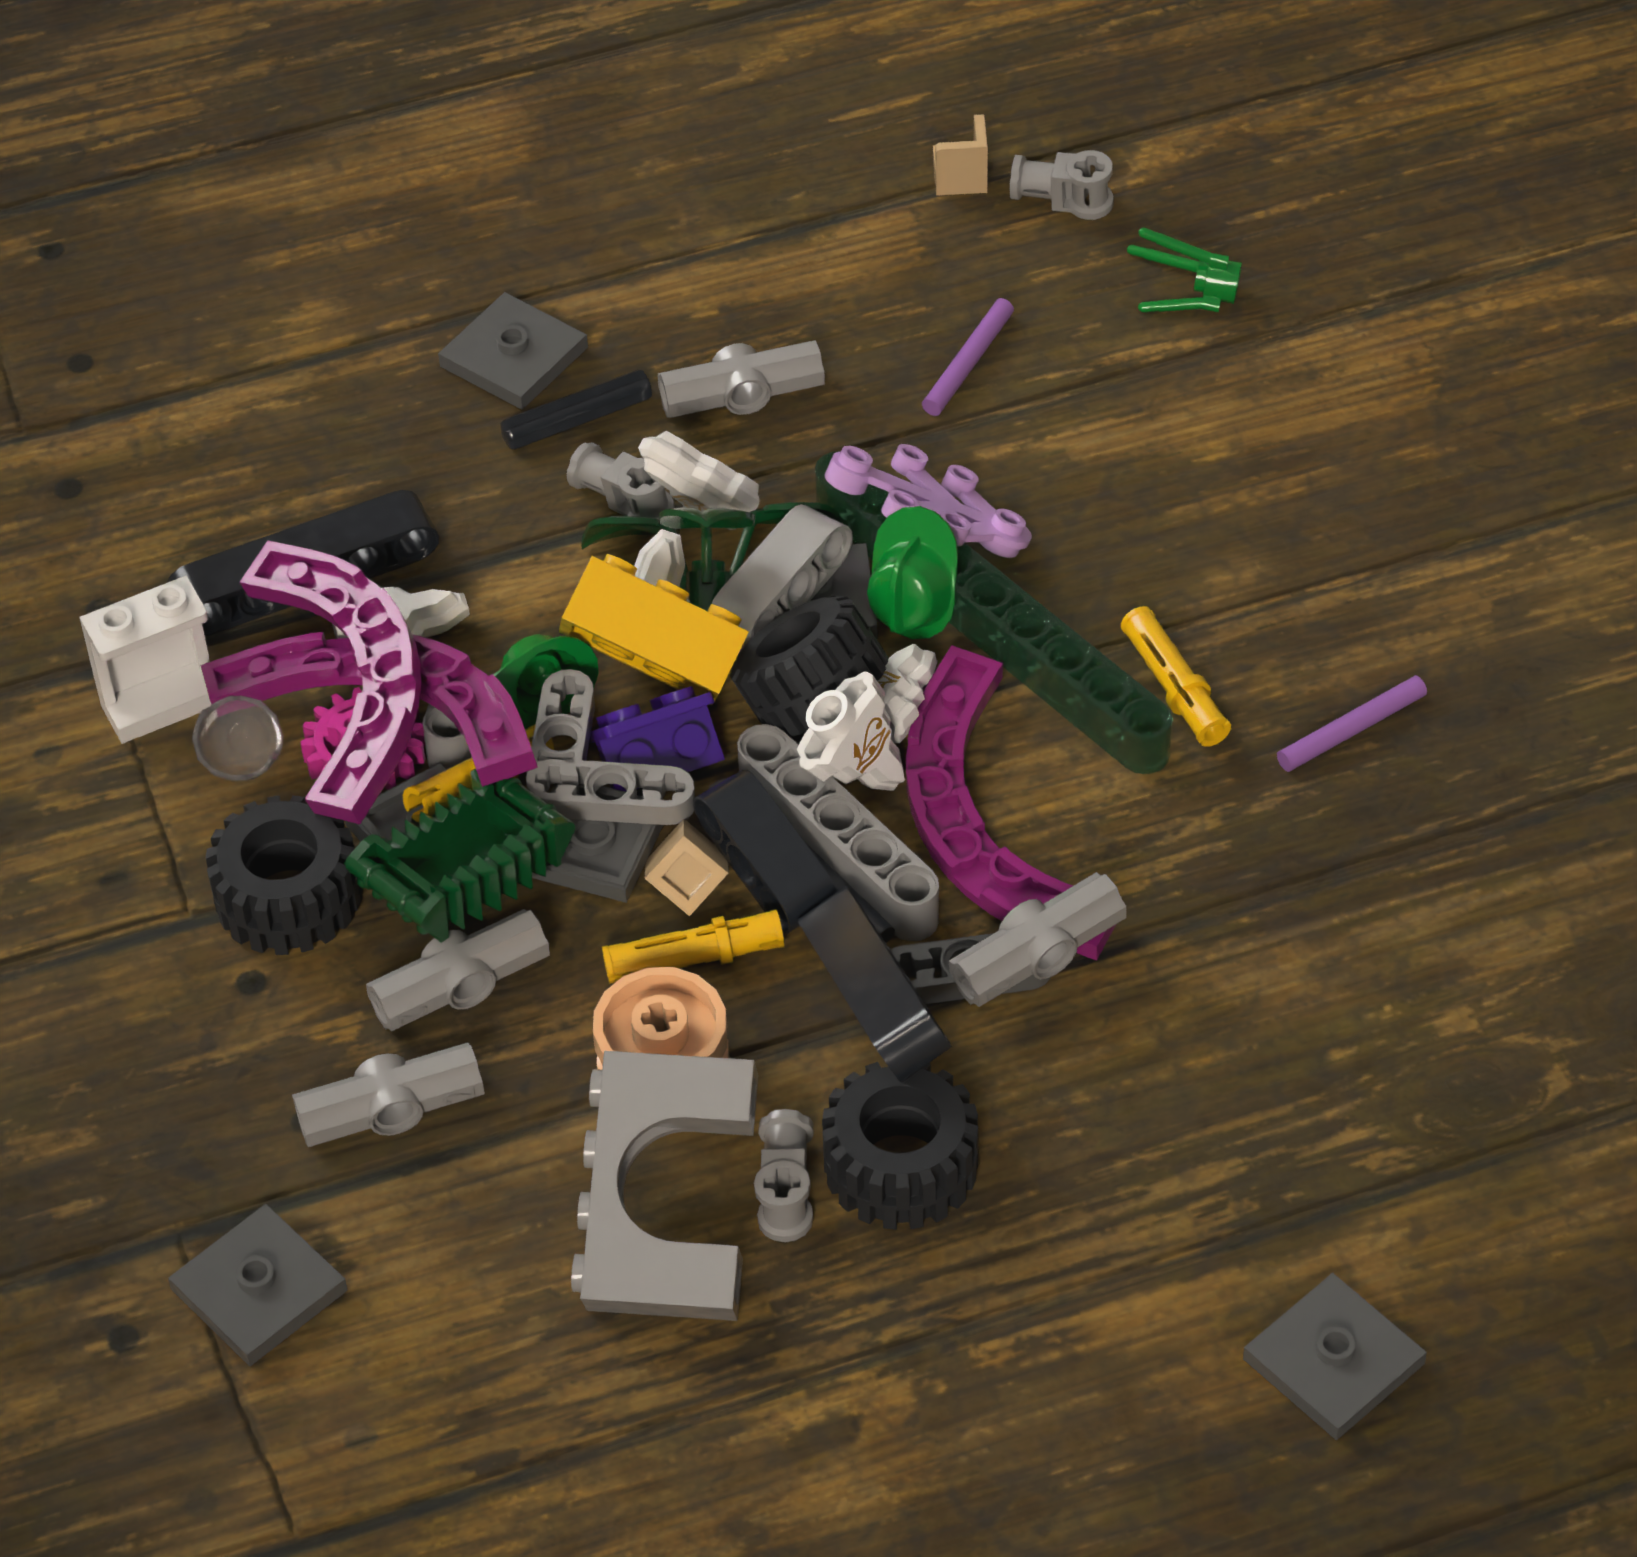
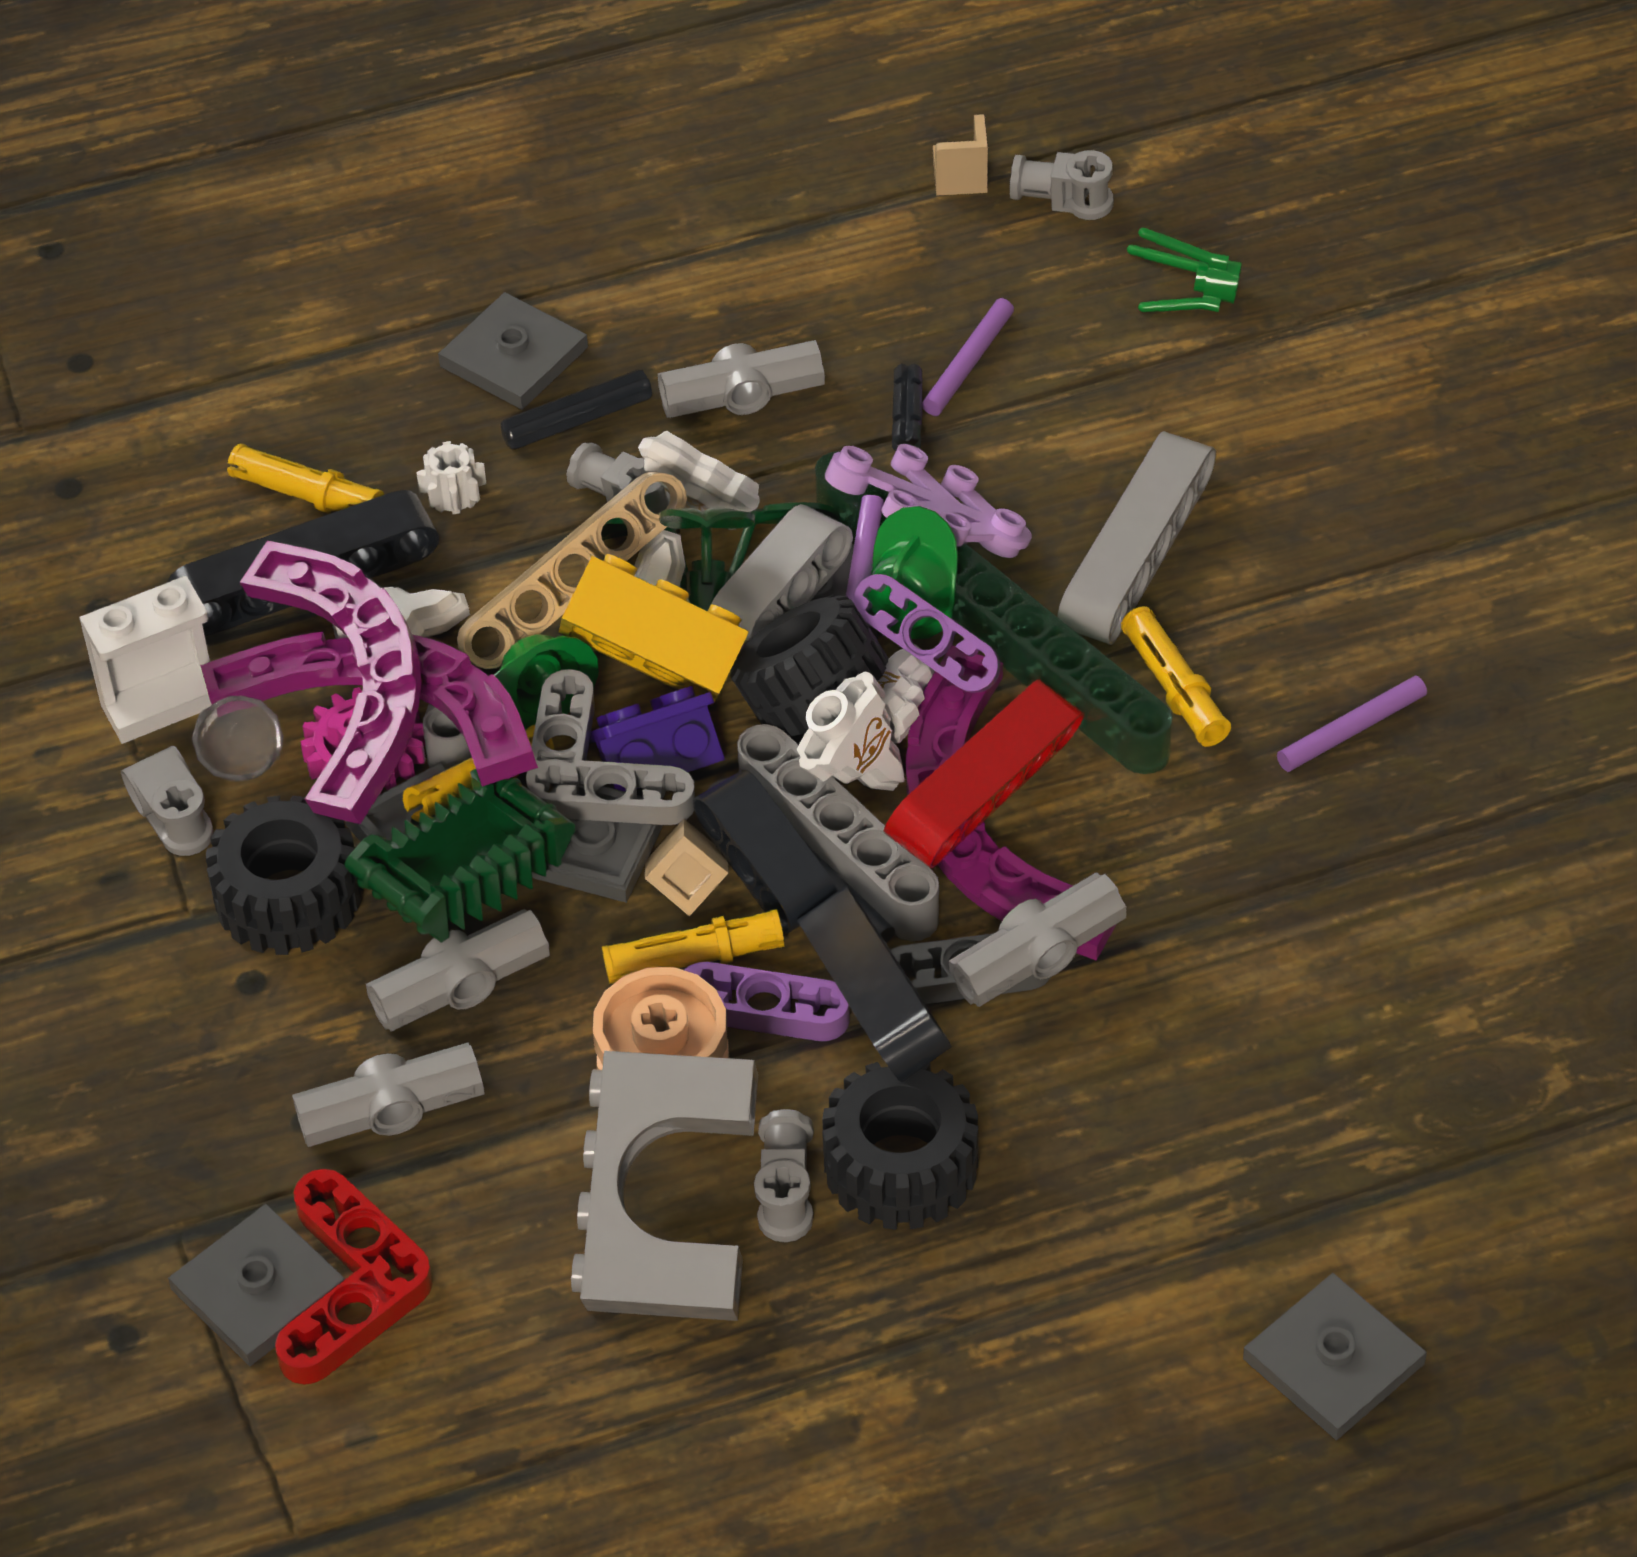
(170, 801): none -> light grey piece
(326, 490): none -> yellow pin
(368, 1284): none -> red beam
(451, 477): none -> white gear
(544, 577): none -> tan beam
(778, 1020): none -> medium lavender beam
(865, 538): none -> medium lavender bar
(907, 405): none -> black axle
(952, 670): none -> medium lavender beam
(983, 773): none -> red beam
(1136, 537): none -> light grey beam

